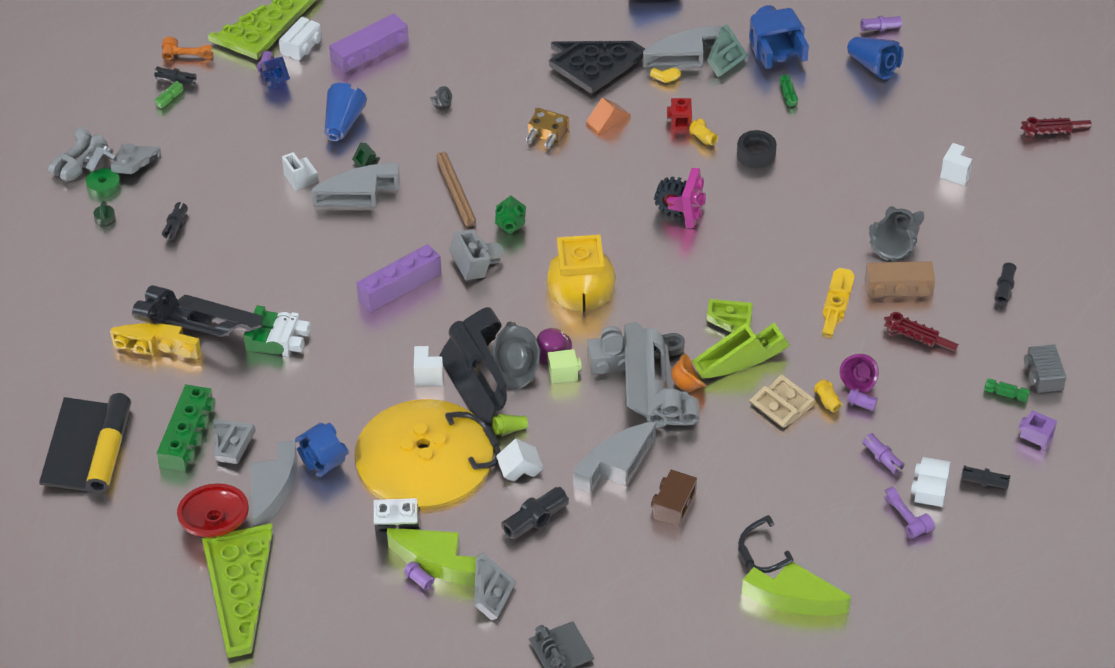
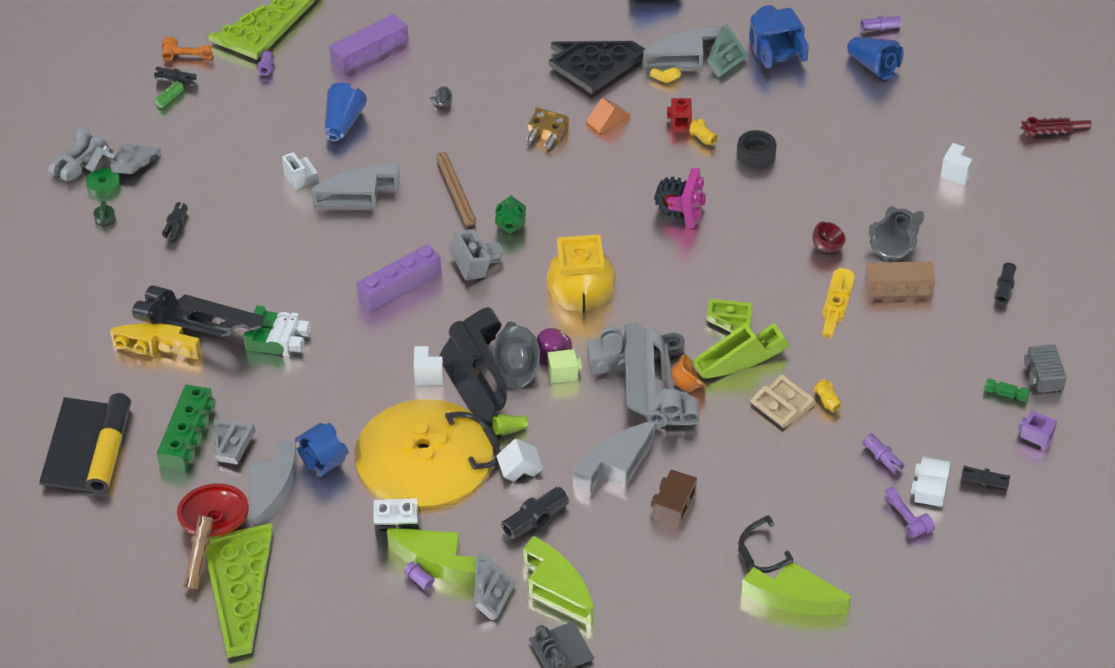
(198, 552): none -> medium nougat pin
(274, 72): clear blue brick -> none
(300, 38): white brick -> none
(365, 156): dark green tile -> none
(557, 580): none -> lime slope
(788, 90): green axle -> none
(828, 237): none -> dark red piece
(859, 372): magenta helmet -> none
(862, 400): medium lavender pin -> none
(898, 324): dark red piece -> none

